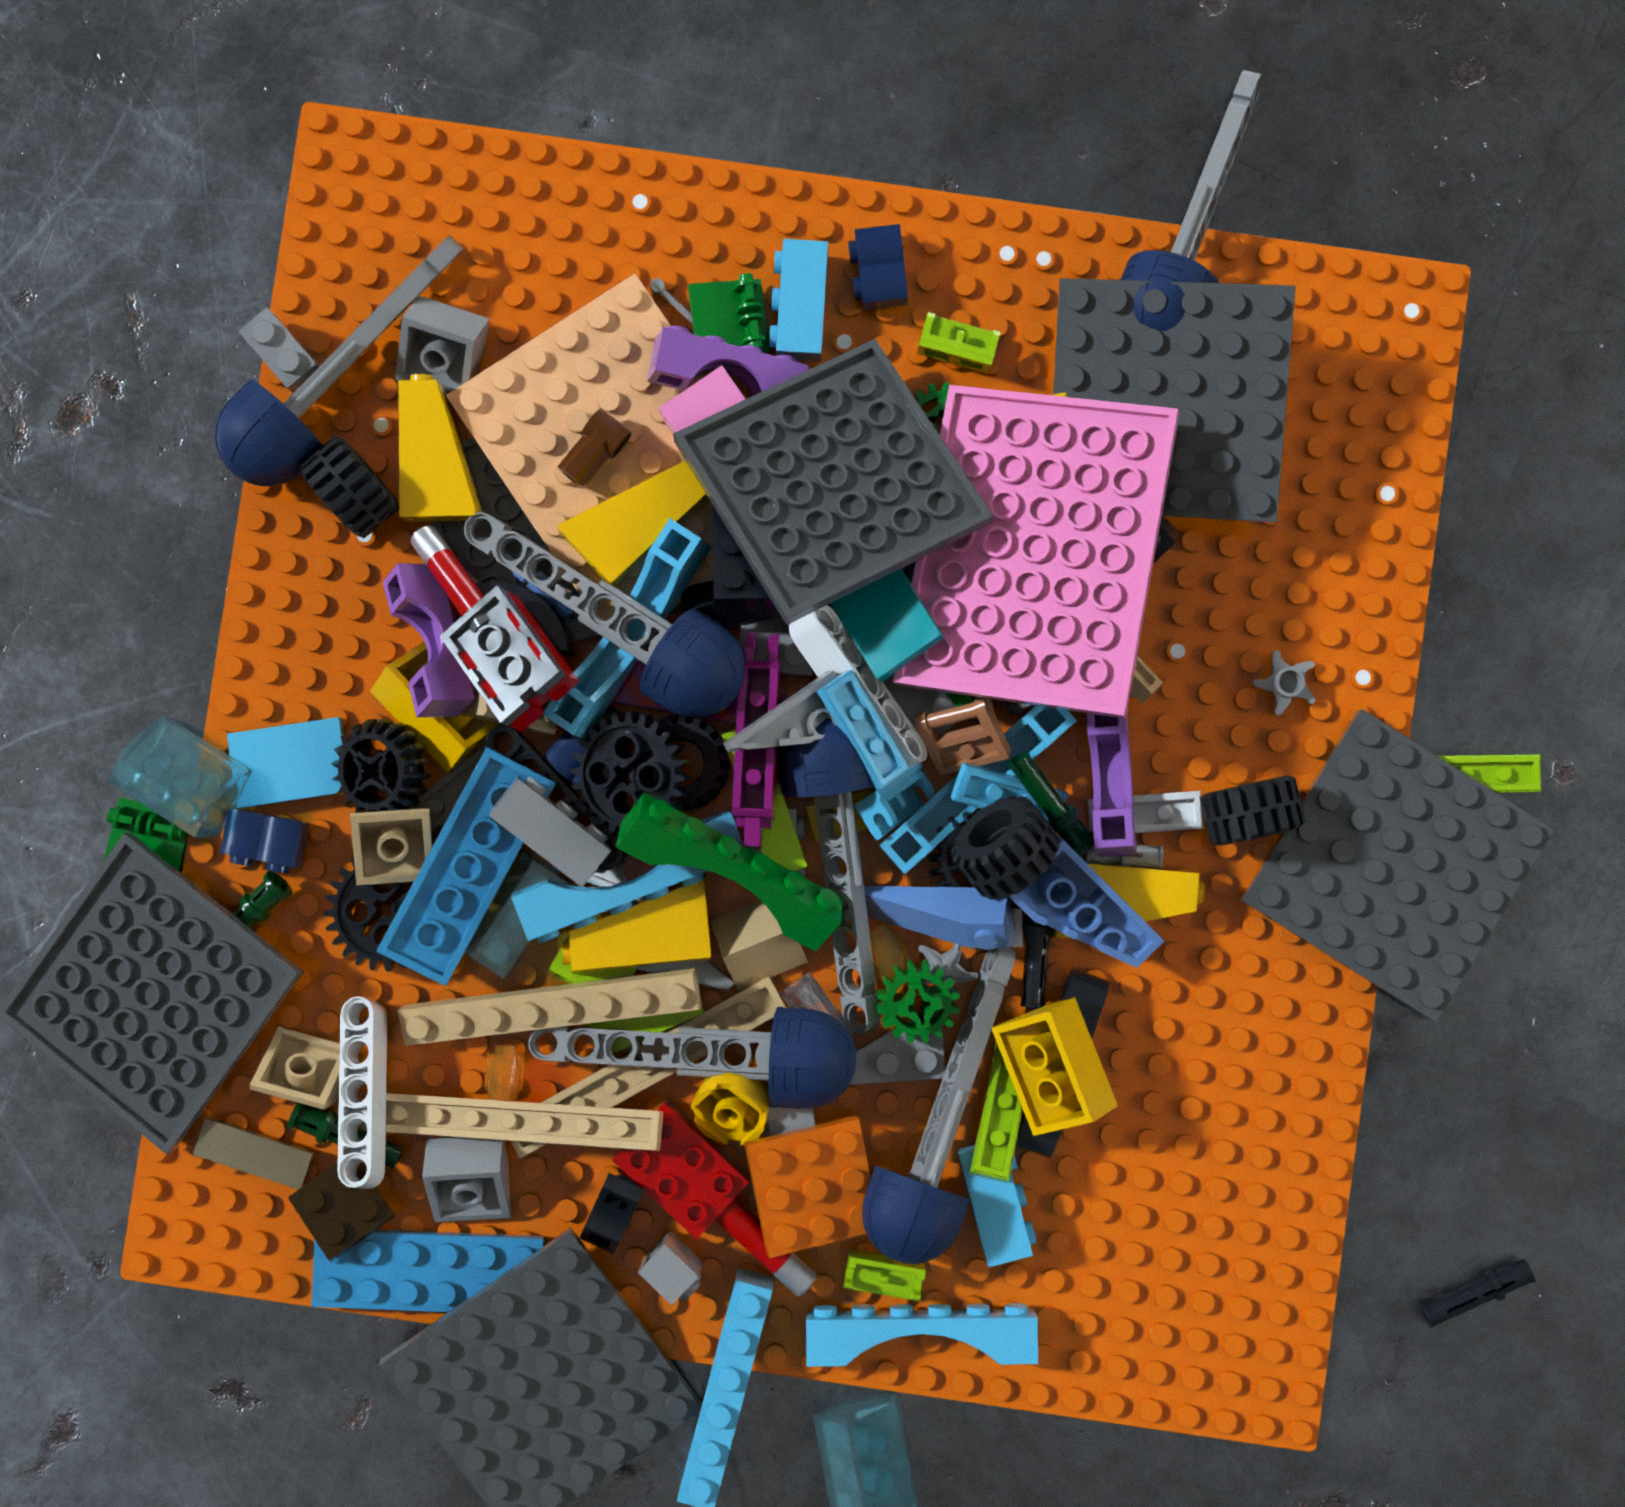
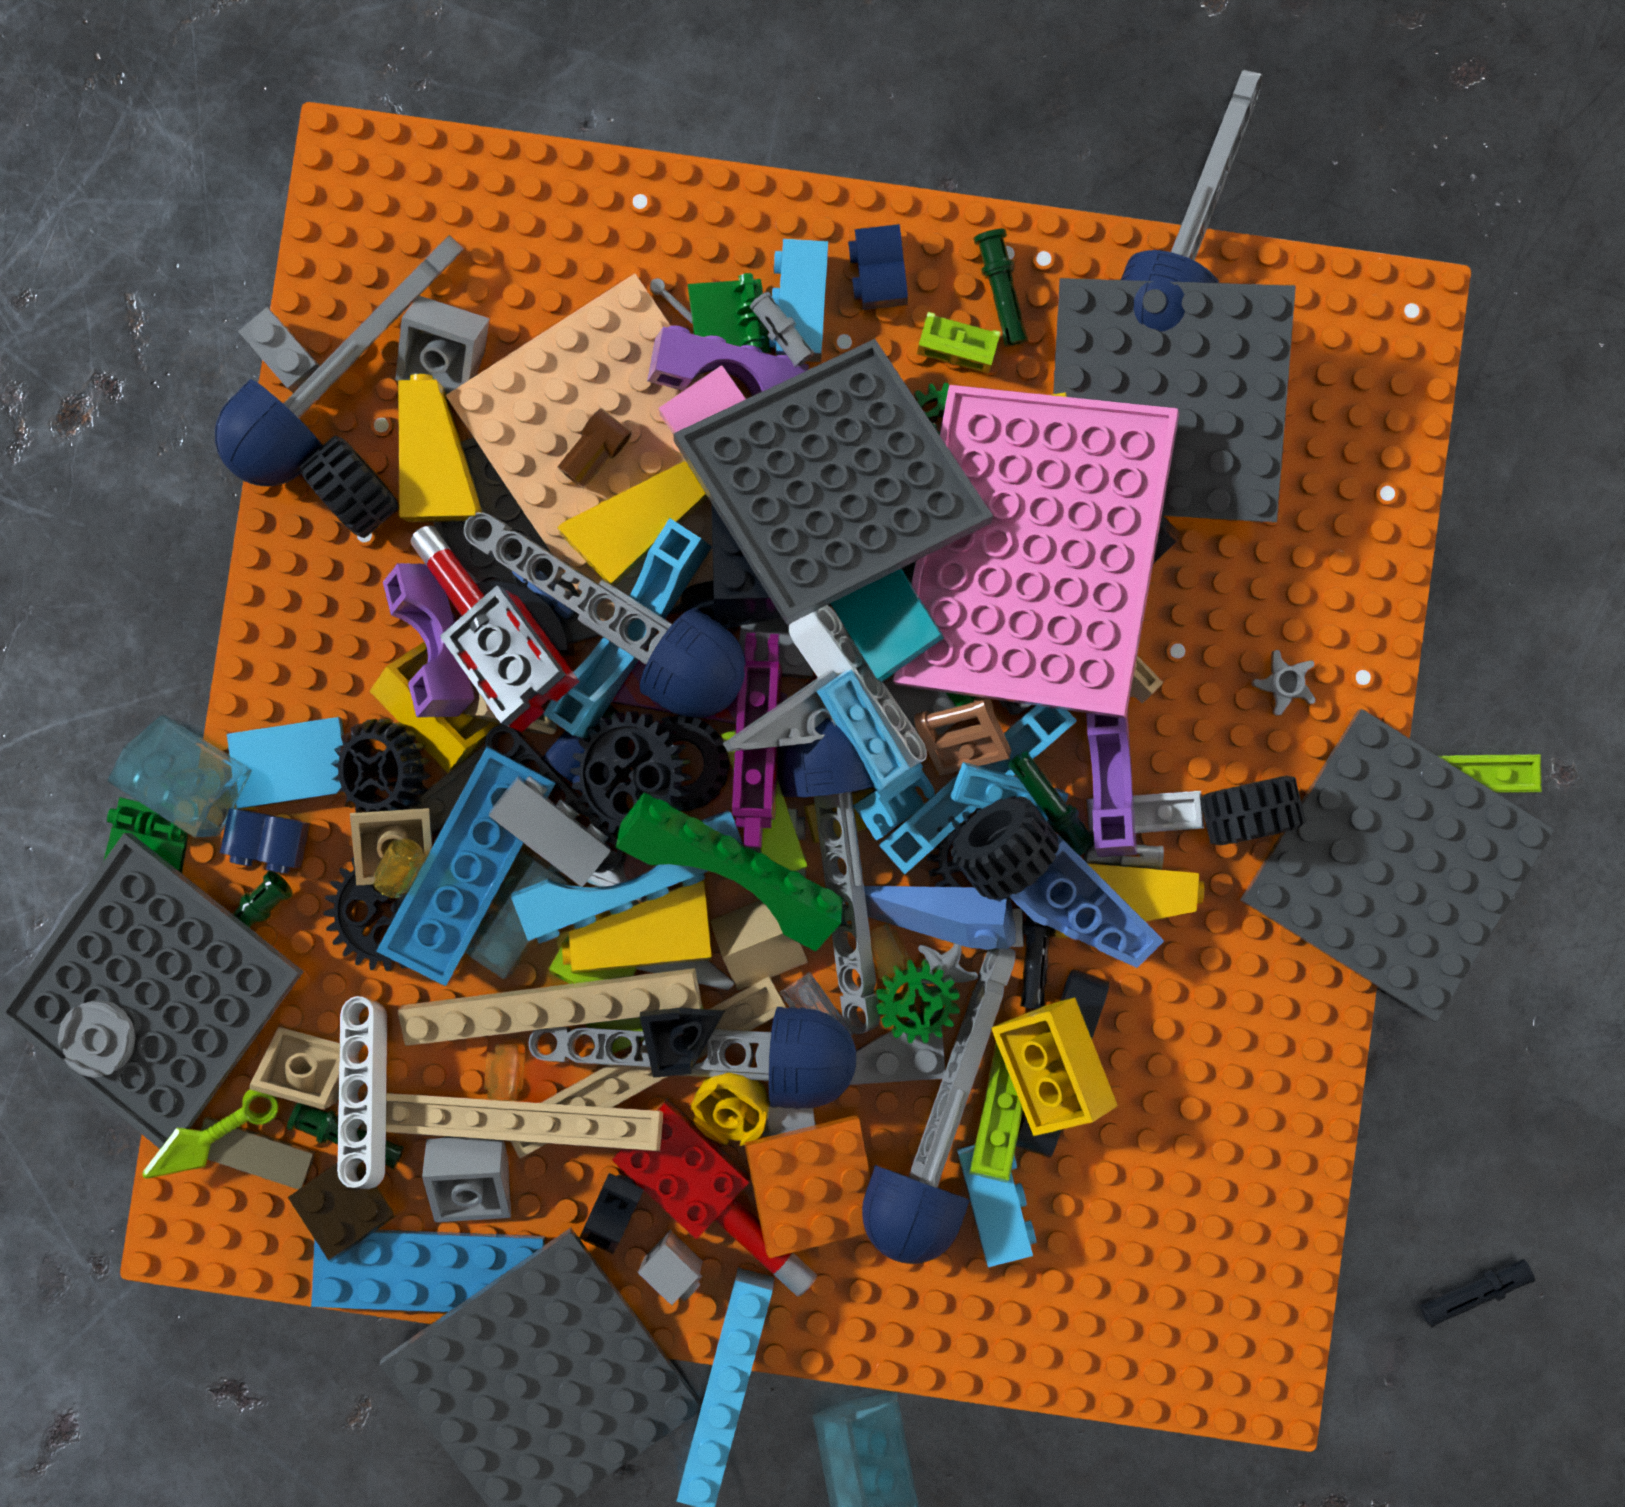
(96, 1038): none -> light grey tile
(190, 1148): none -> lime piece
(398, 867): none -> clear yellow brick
(677, 1038): none -> black slope
(781, 329): none -> light grey pin
(883, 1275): lime hinge -> none
(998, 271): none -> dark green pin
(1002, 1334): medium azure arch -> none

